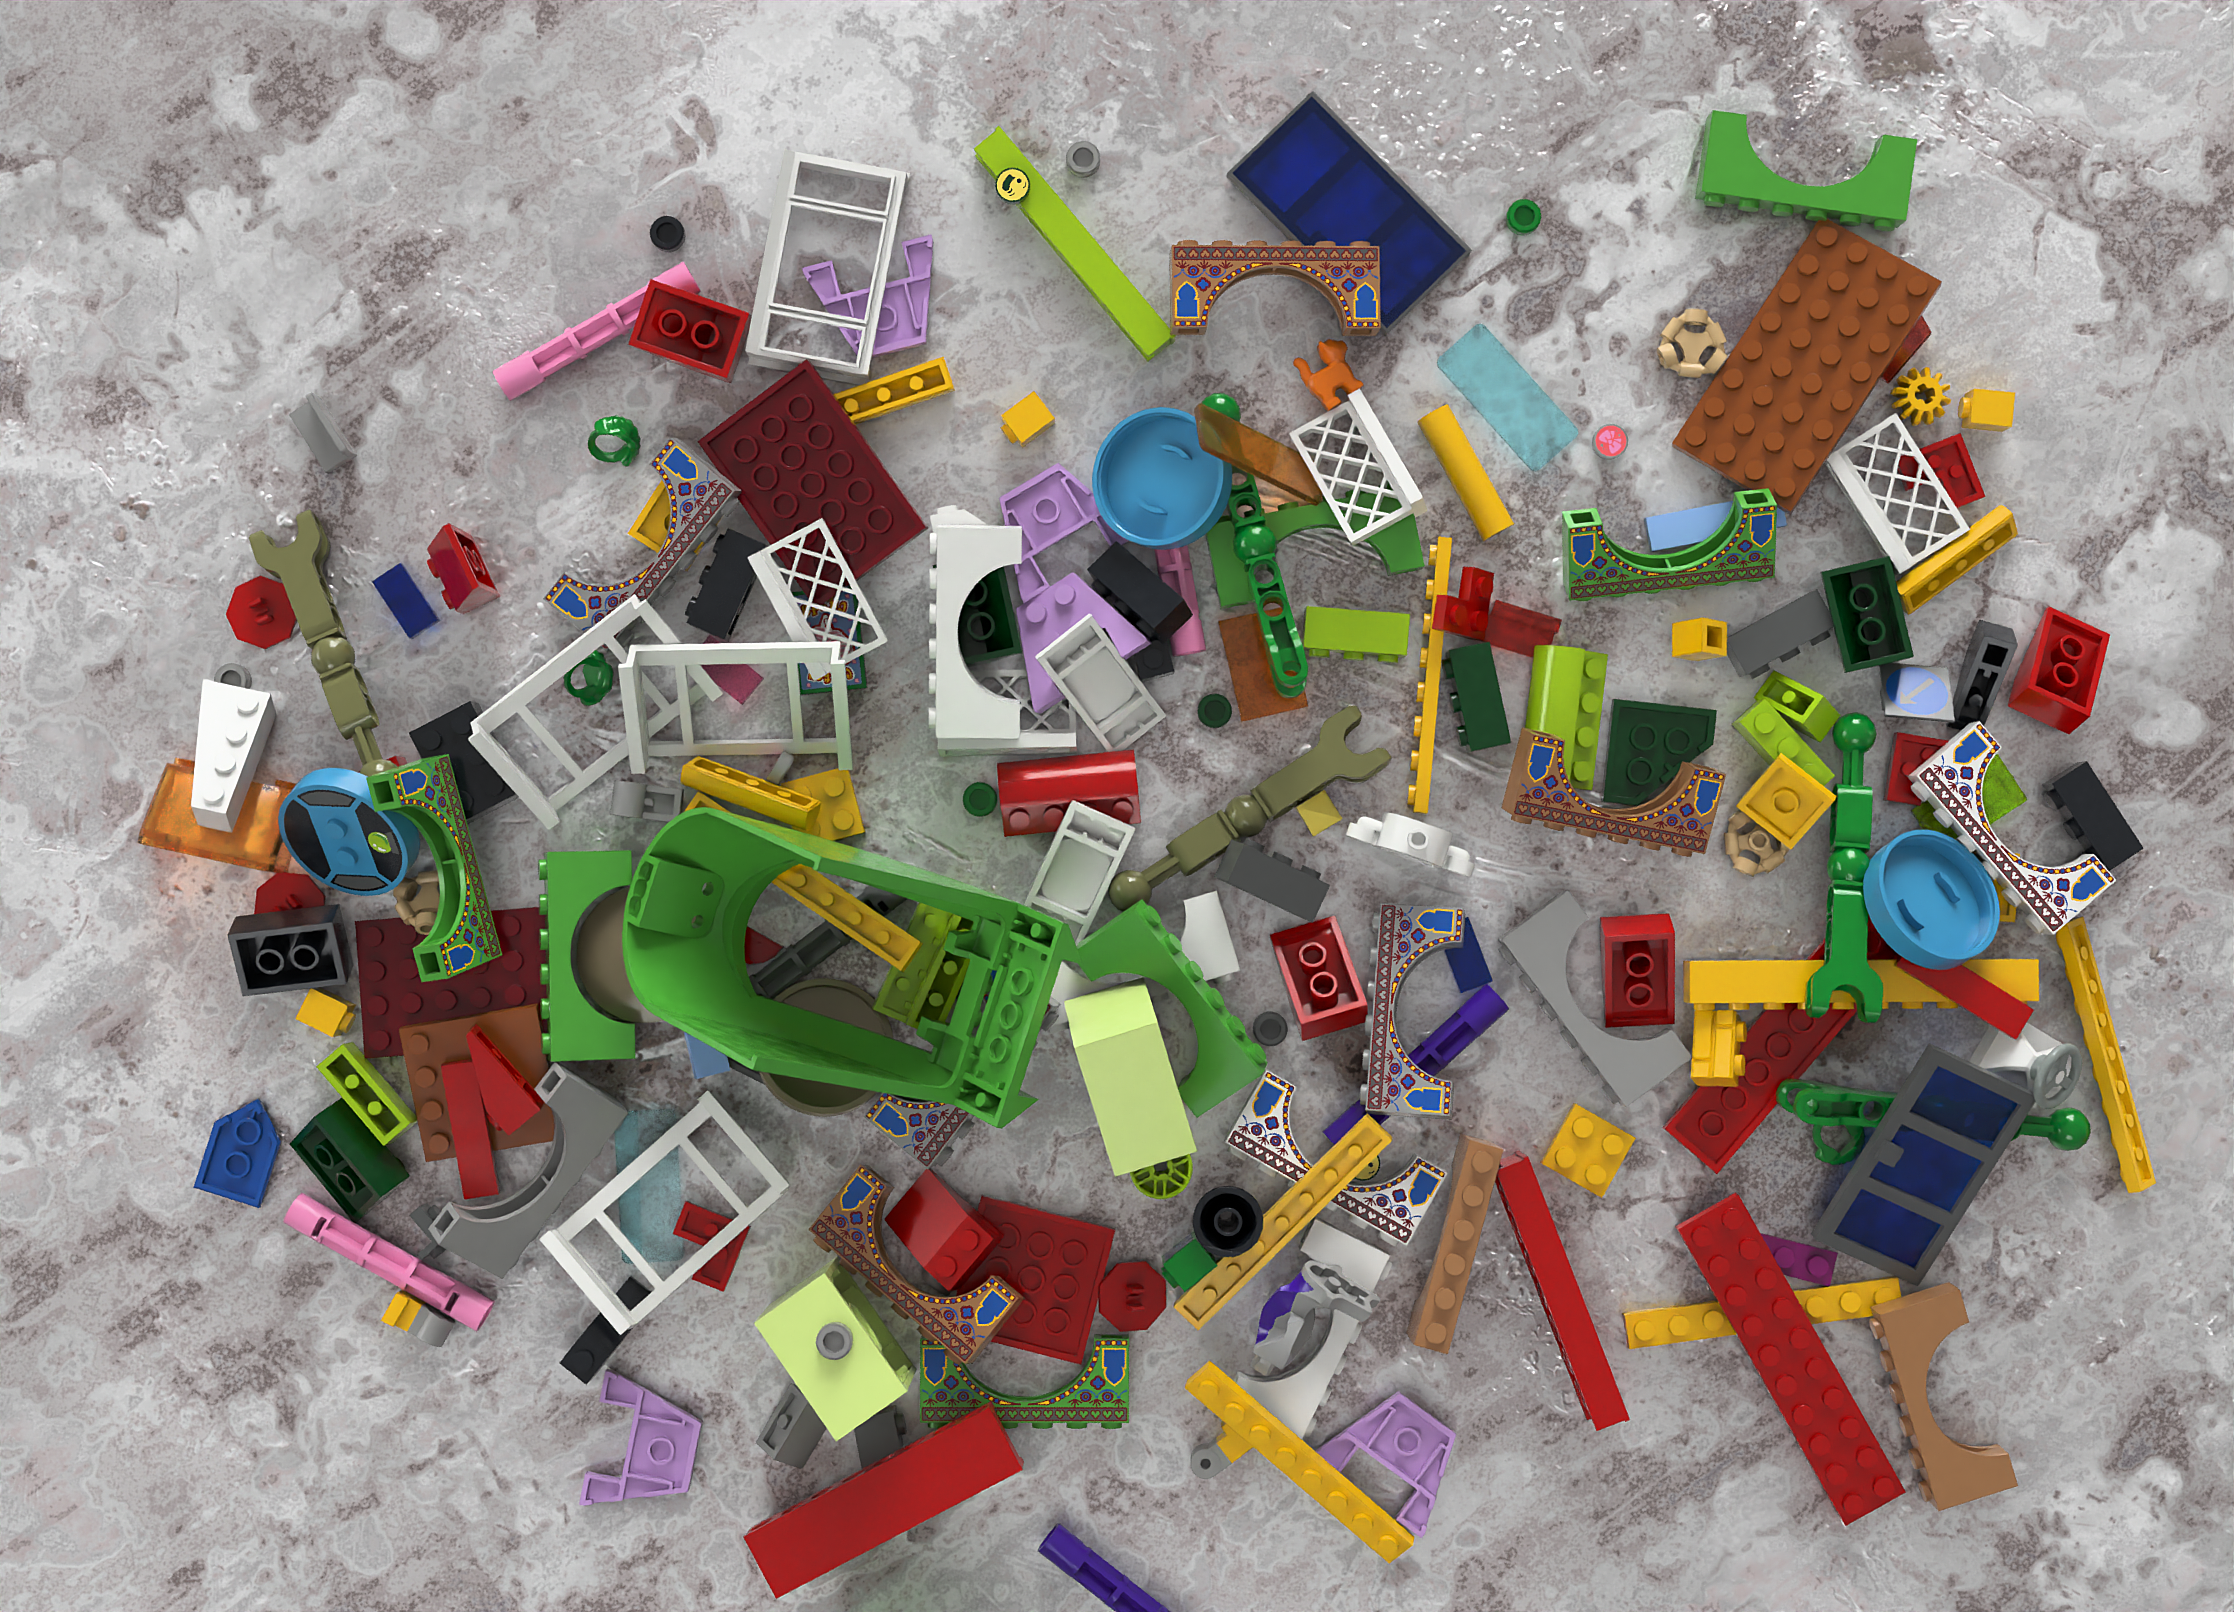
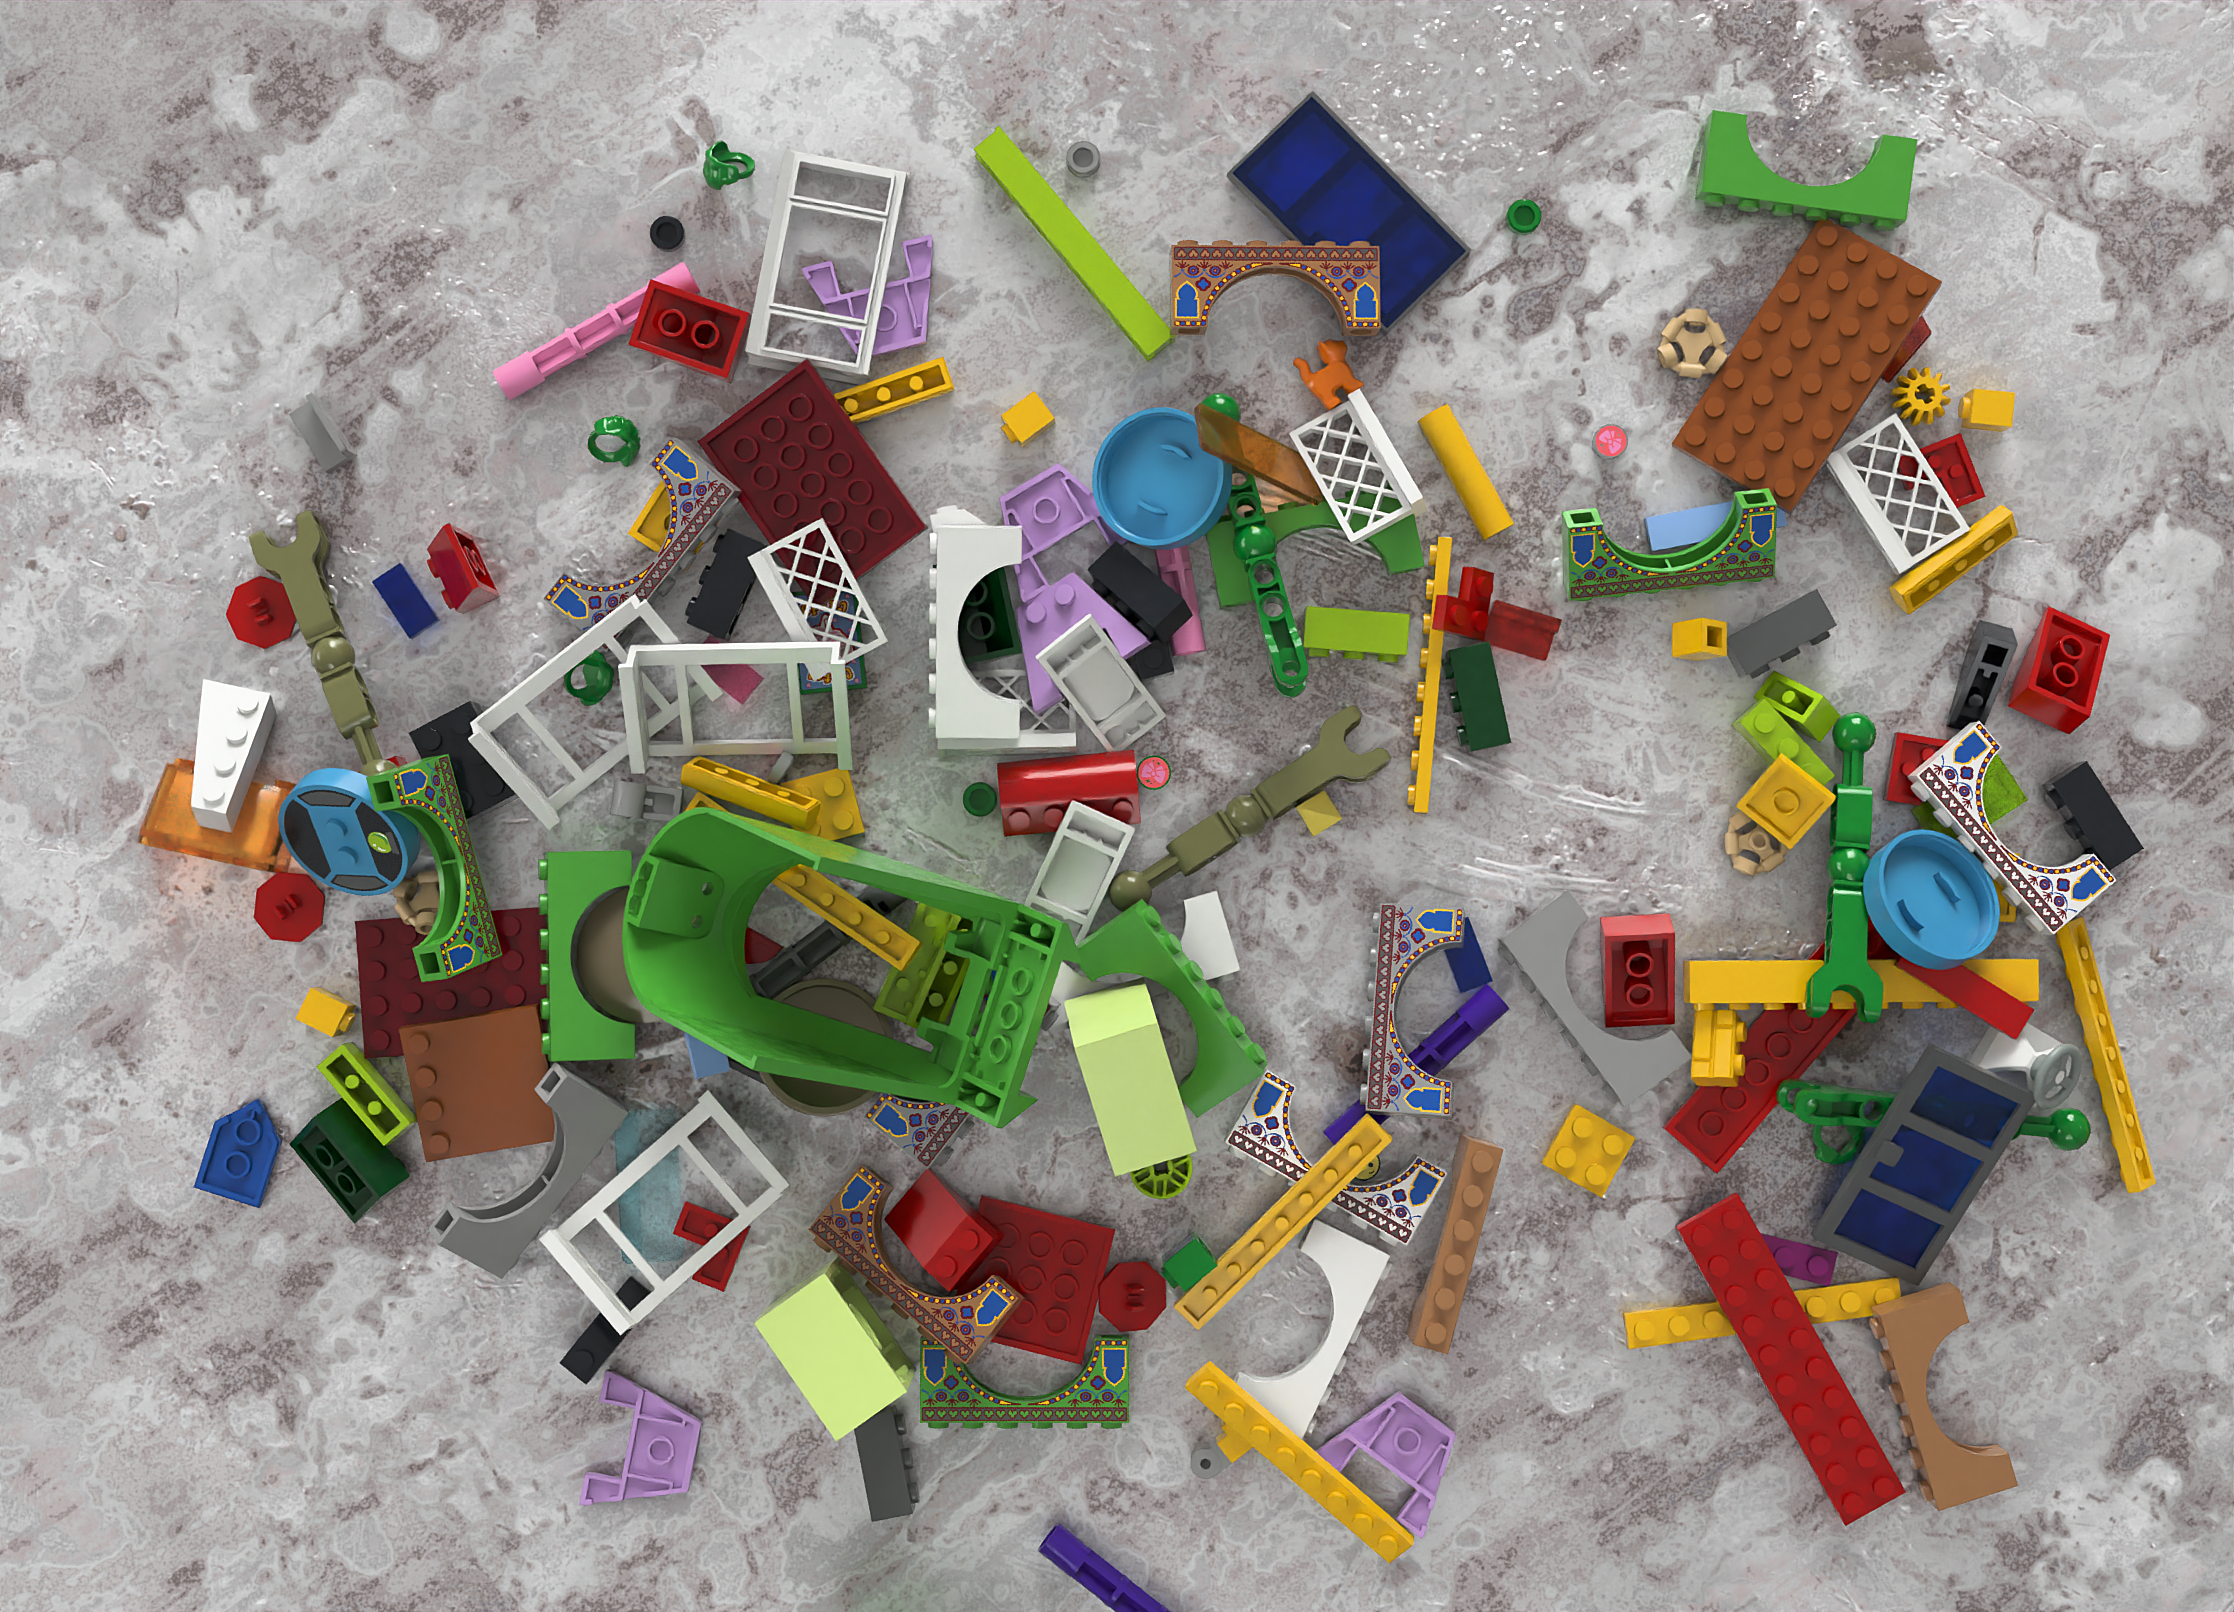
(233, 675): light grey tile -> none
(290, 950): black brick -> none
(388, 1261): bright pink piece -> none
(418, 1318): leg -> none
(424, 1217): dark grey bracket -> none
(470, 1130): red tile -> none
(503, 1089): red slope -> none
(718, 172): none -> green piece
(792, 1430): light grey panel -> none
(834, 1340): light grey tile -> none
(883, 1500): red tile -> none
(1012, 186): tile -> none
(1153, 772): none -> tile
(1214, 711): dark green tile -> none
(1231, 1235): black cone -> none
(1250, 669): clear orange tile -> none
(1270, 1028): dark grey tile -> none
(1272, 879): dark grey brick -> none
(1290, 1312): light grey hips -> none
(1319, 978): red slope -> none
(1413, 841): white piece -> none
(1507, 397): clear light blue piece -> none
(1559, 1292): red tile -> none
(1568, 702): lime brick -> none
(1649, 746): dark green plate -> none
(1674, 819): arch -> none
(1867, 614): dark green slope -> none
(1916, 692): piece -> none

